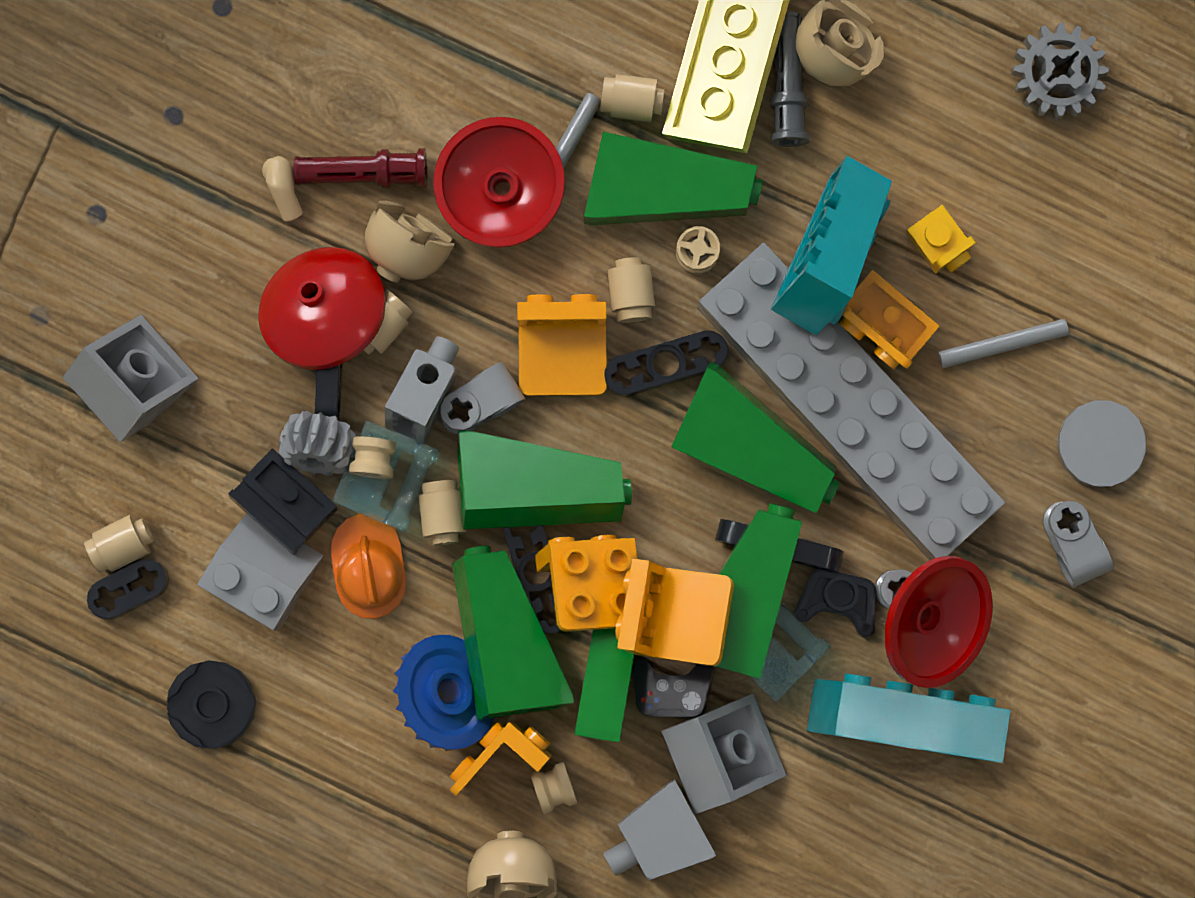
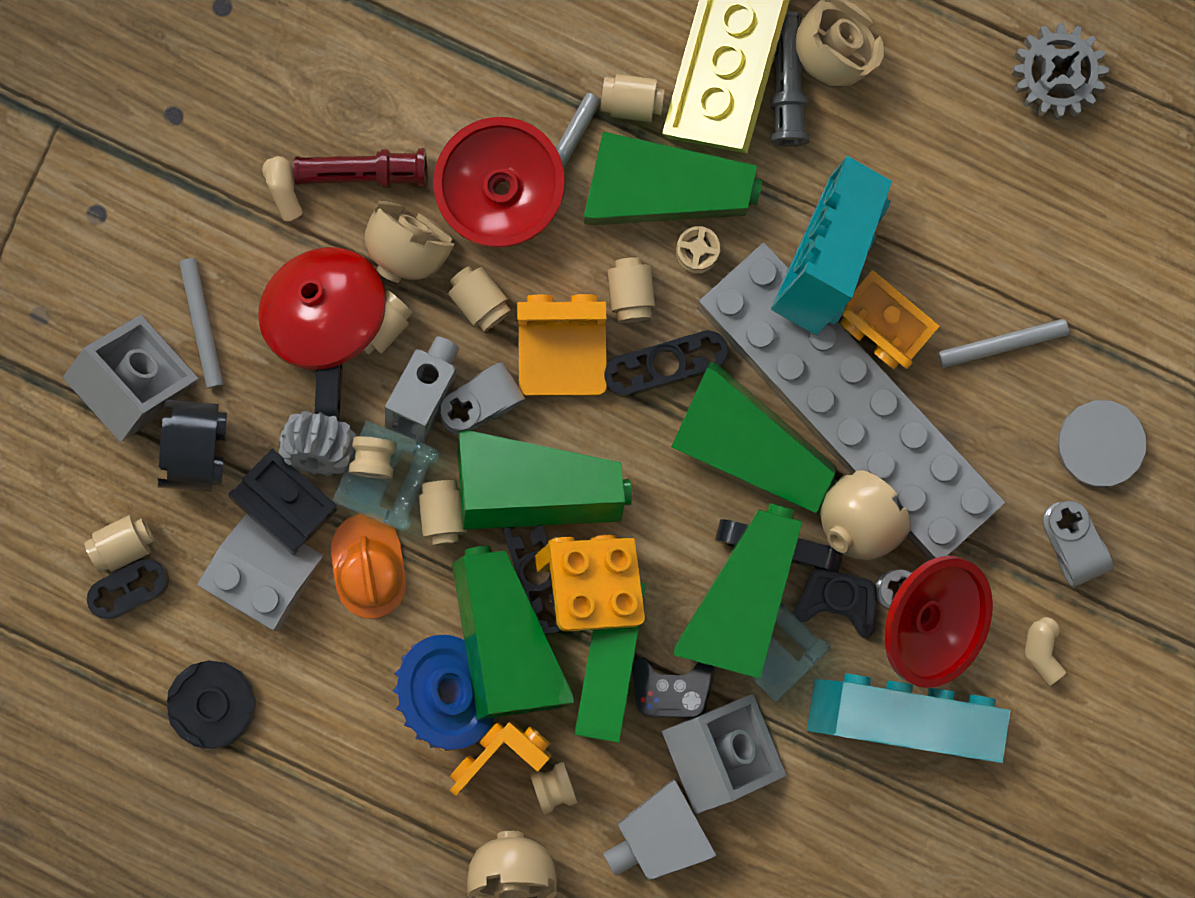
(190, 445): none -> black brick
(201, 323): none -> light grey bar
(479, 298): none -> tan brick
(674, 613): light orange bracket -> none
(863, 517): none -> tan cylinder
(941, 241): yellow bracket -> none
(1040, 648): none -> tan arm

